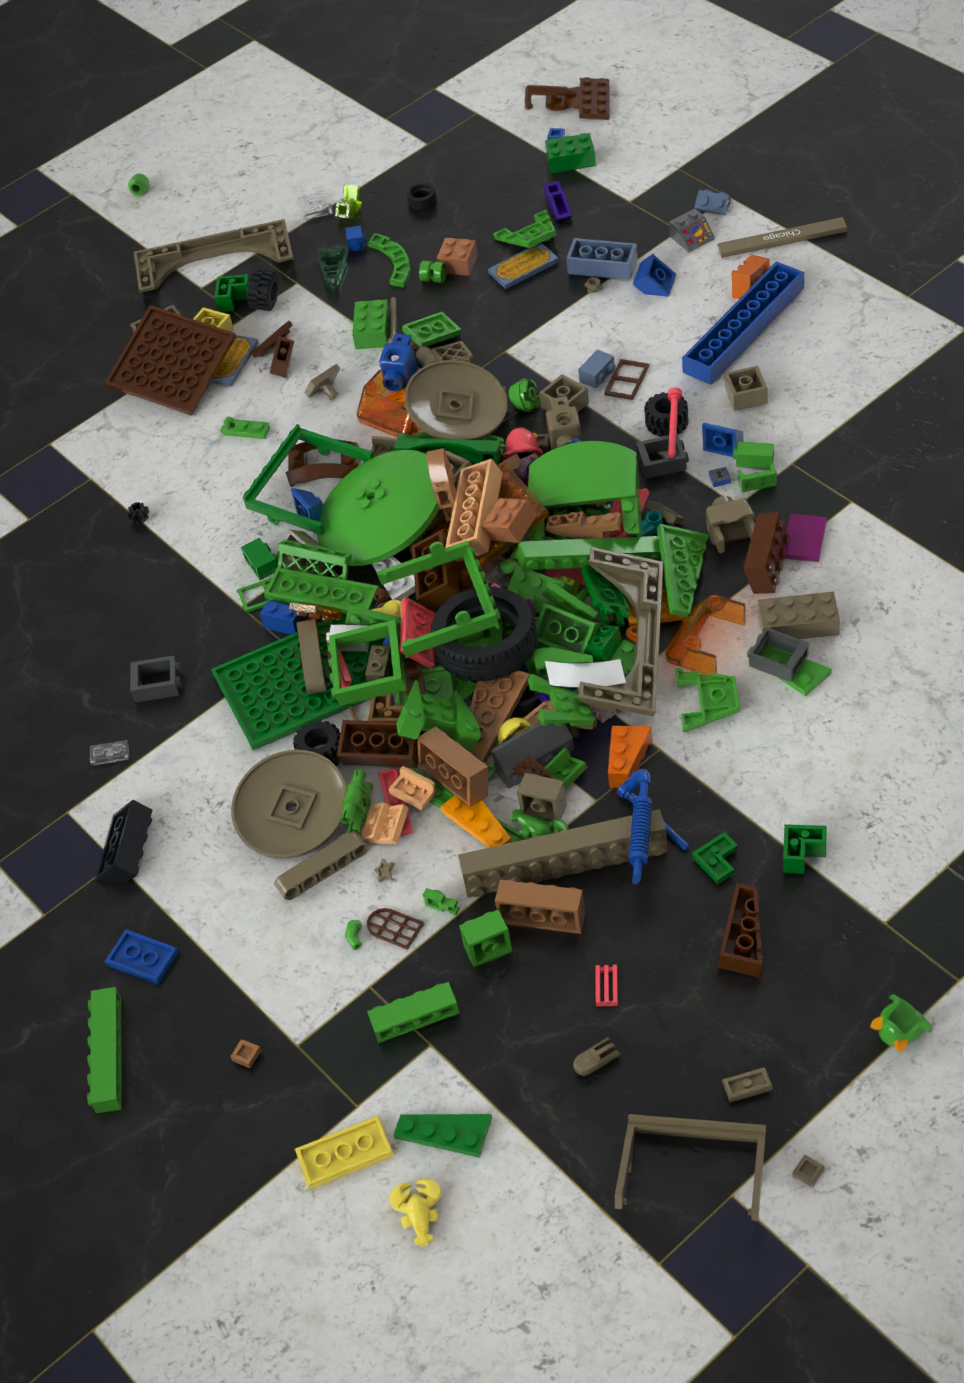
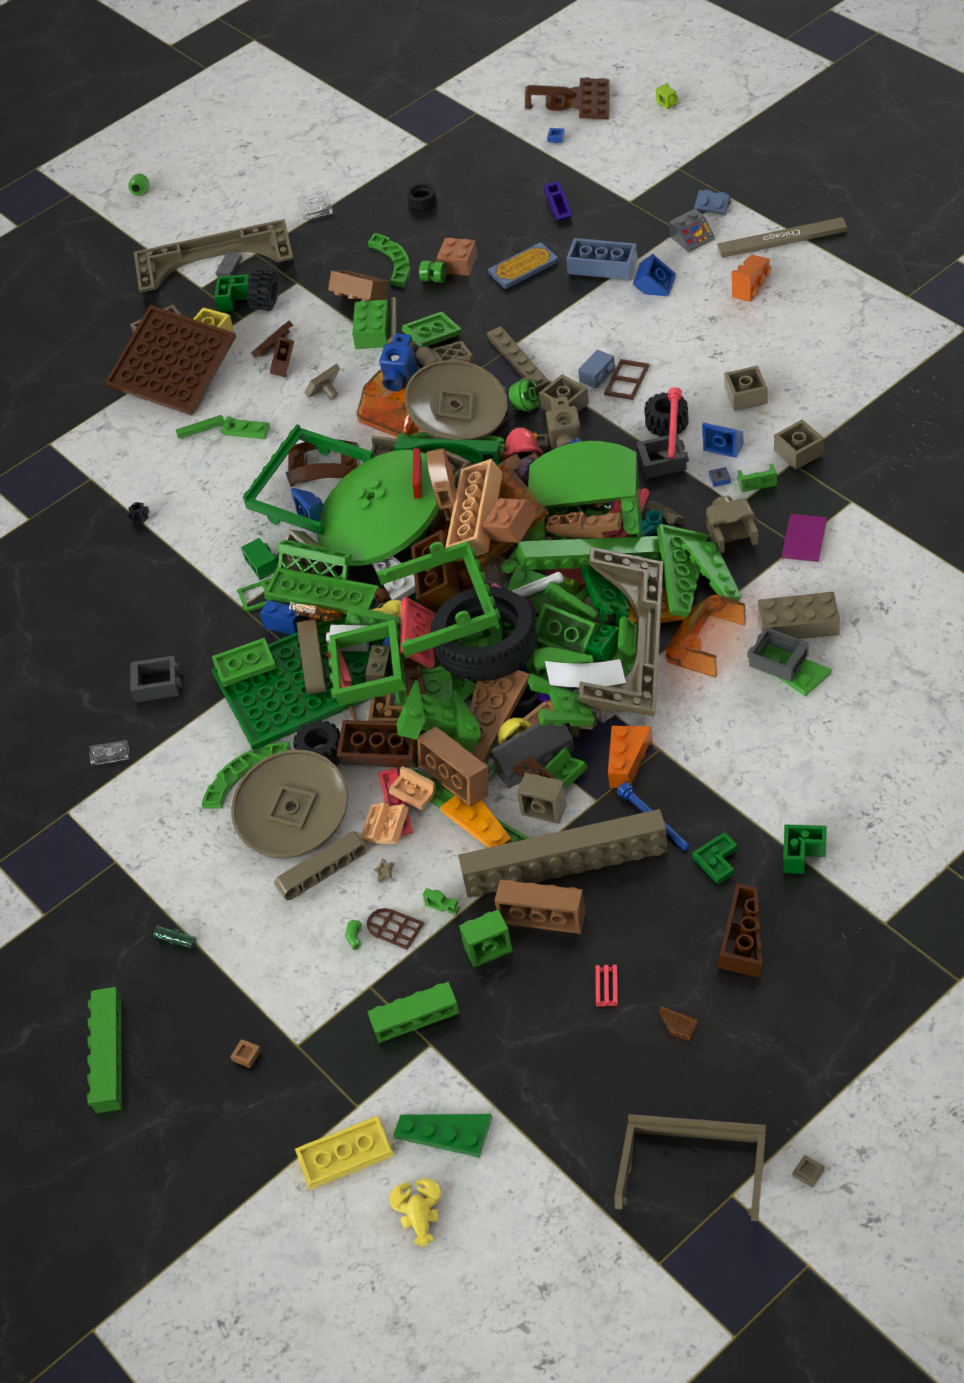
(124, 843): black slope -> none
(142, 956): blue tile -> none
(174, 937): none -> clear green pin
(200, 426): none -> bright green axle
(228, 264): none -> flat silver tile
(234, 771): none -> bright green tile
(235, 360): tile -> none
(244, 662): none -> bright green plate
(329, 254): clear green plate -> none
(350, 204): clear neon green brick -> none
(355, 238): blue brick -> none
(356, 801): bright green pin -> none
(357, 286): none -> medium nougat brick
(417, 474): none -> red tile
(517, 357): none -> dark tan plate
(531, 235): bright green wing -> none
(536, 825): bright green animal -> none
(539, 585): none -> white axle
(570, 153): green brick -> none
(593, 285): dark tan plate -> none
(595, 1057): dark tan arm -> none
(627, 636): none -> bright green tile
(640, 822): blue piece -> none
(666, 96): none -> lime brick
(678, 1024): none -> clear orange tile
(713, 567): none -> bright green wing
(716, 694): bright green wing -> none
(743, 323): blue brick -> none
(747, 1084): dark tan plate -> none
(754, 454): bright green brick -> none
(766, 553): reddish brown brick -> none
(799, 444): none -> dark tan brick
(900, 1024): bright green hair -> none

